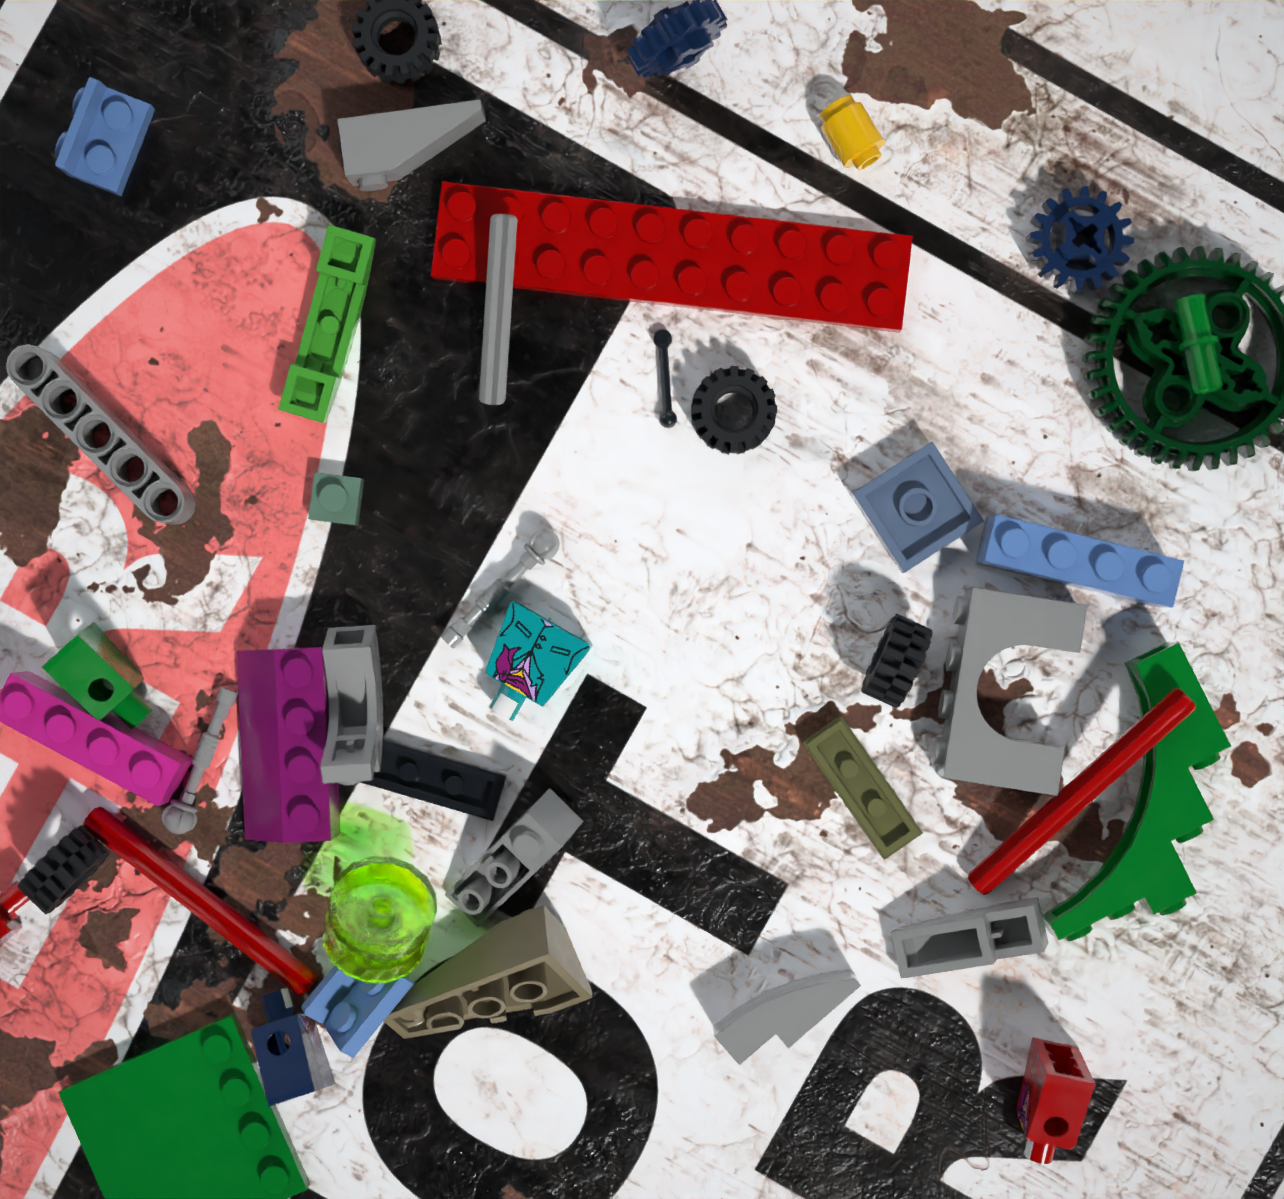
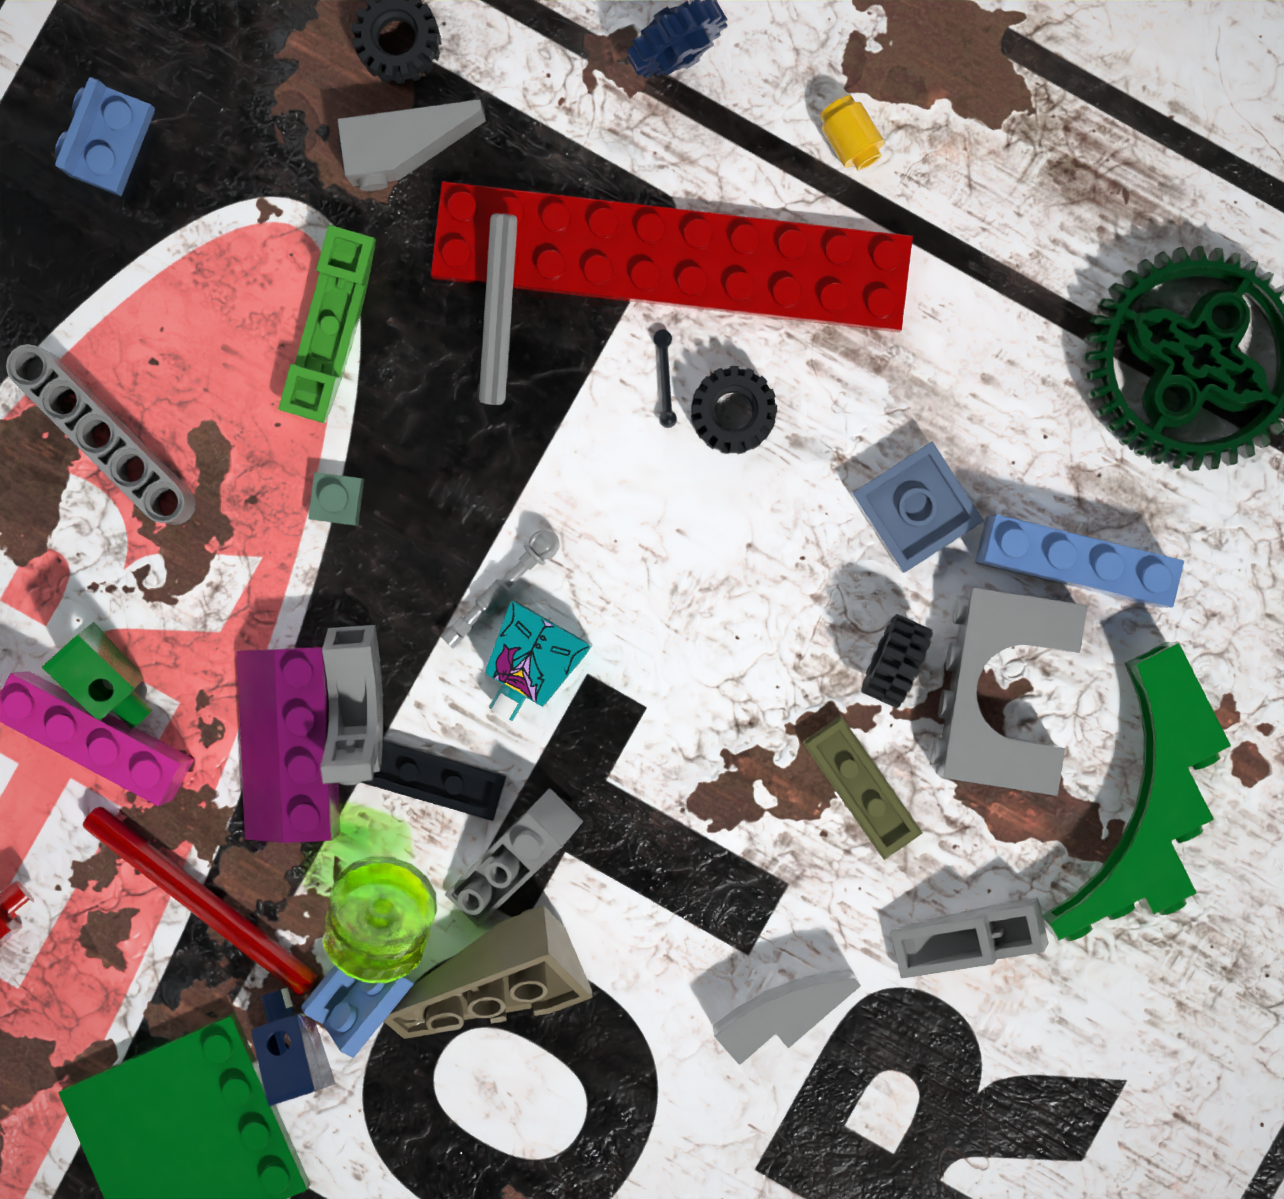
(63, 869): black tyre -> none
(181, 814): light grey piece -> none
(1053, 1098): red torso -> none
(1081, 791): red axle -> none
(1093, 252): dark blue gear -> none
(1198, 343): green axle -> none

